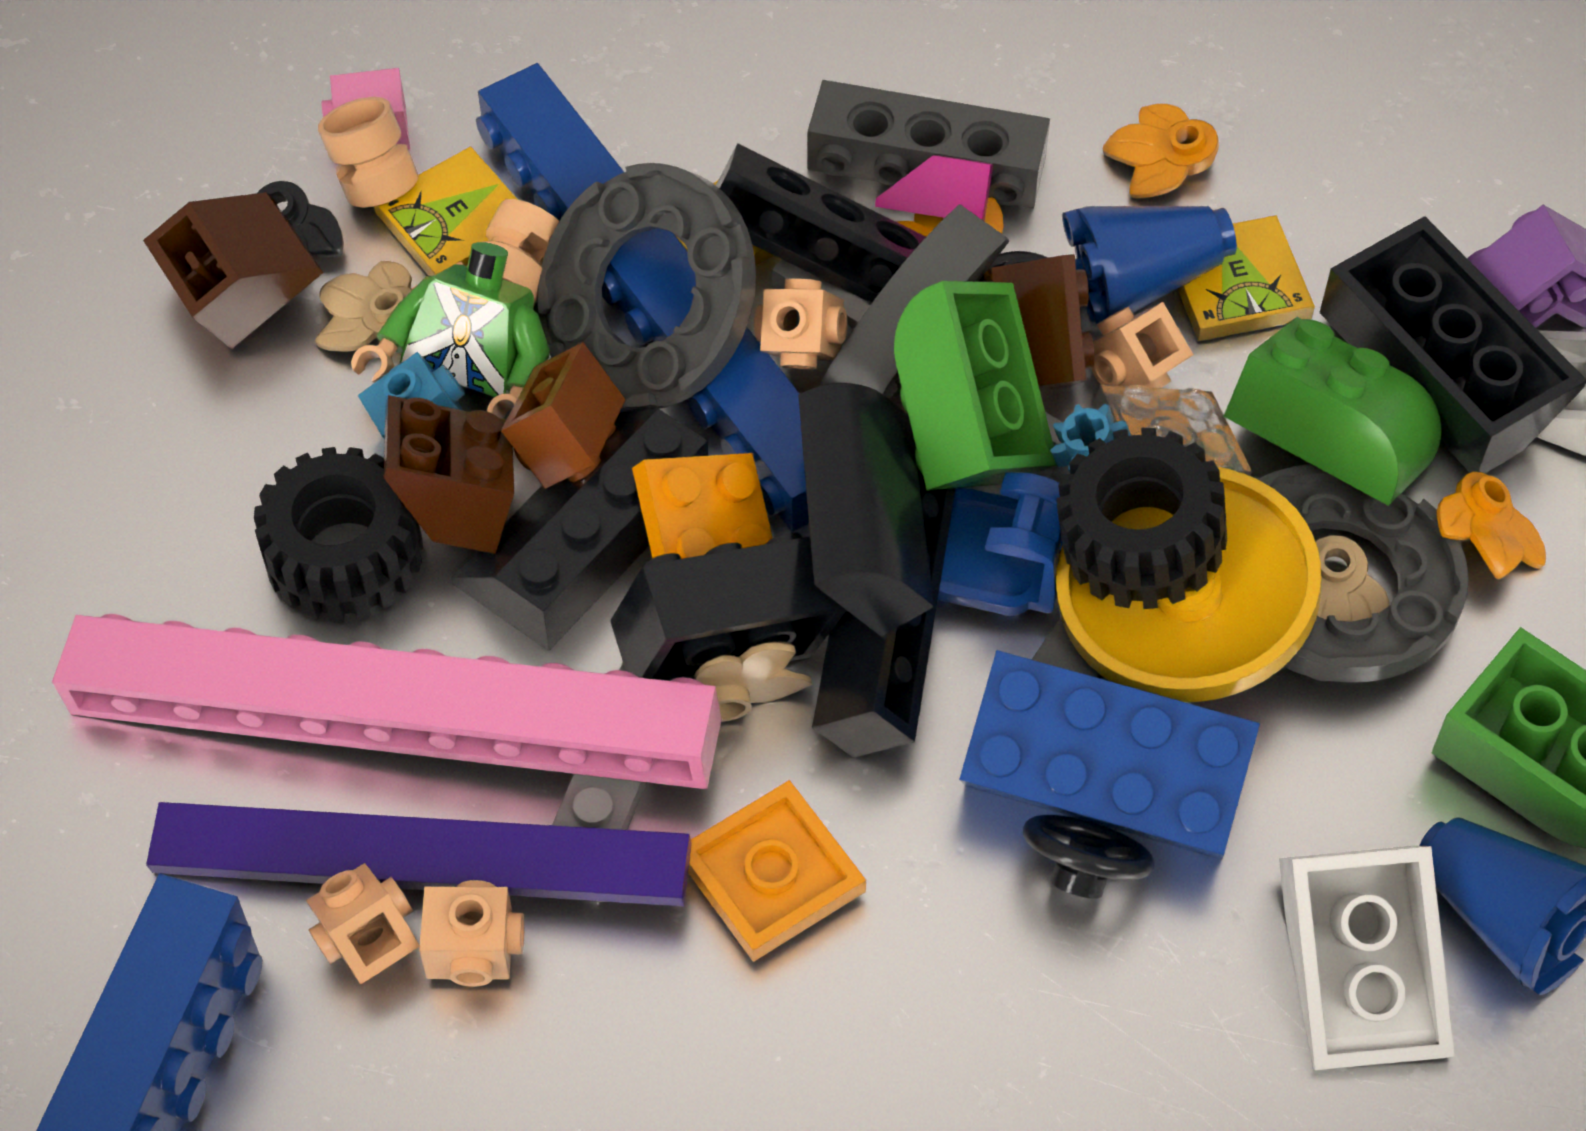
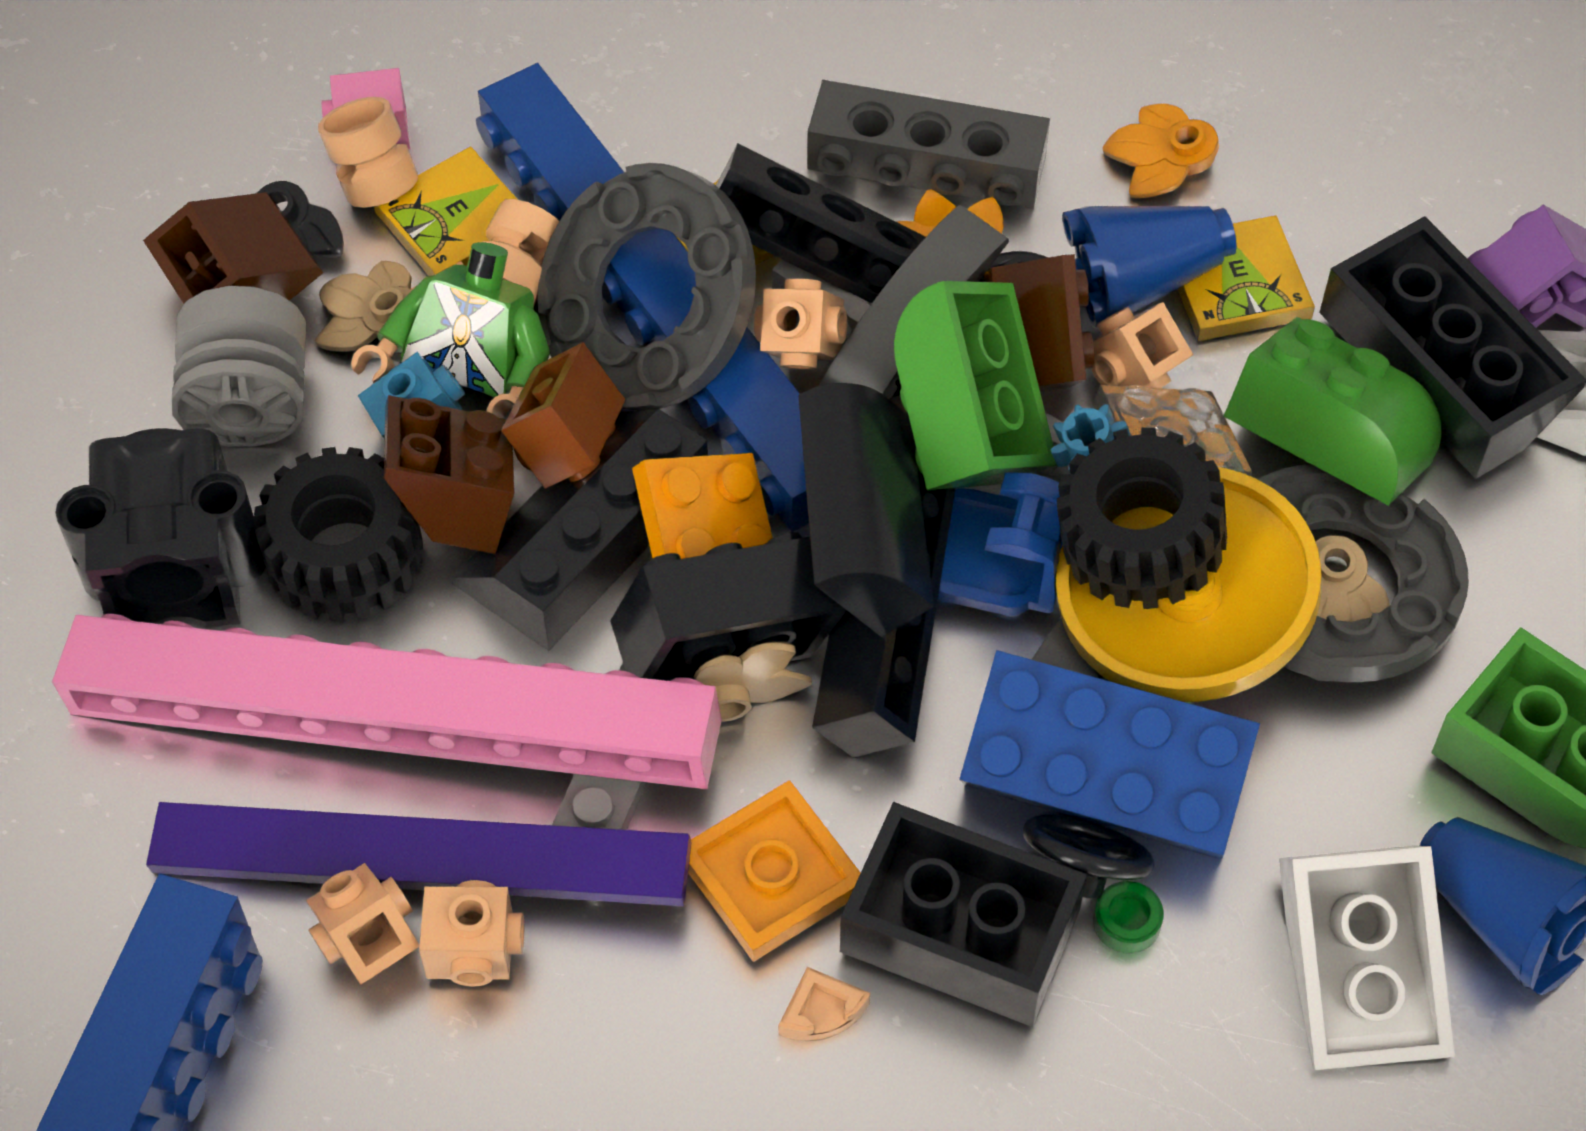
(162, 529): none -> black piece
(239, 365): none -> light grey wheel
(822, 1007): none -> light nougat tile
(940, 187): dark pink tile -> none
(962, 913): none -> black brick
(1128, 917): none -> green tile
(1485, 515): light orange plate -> none

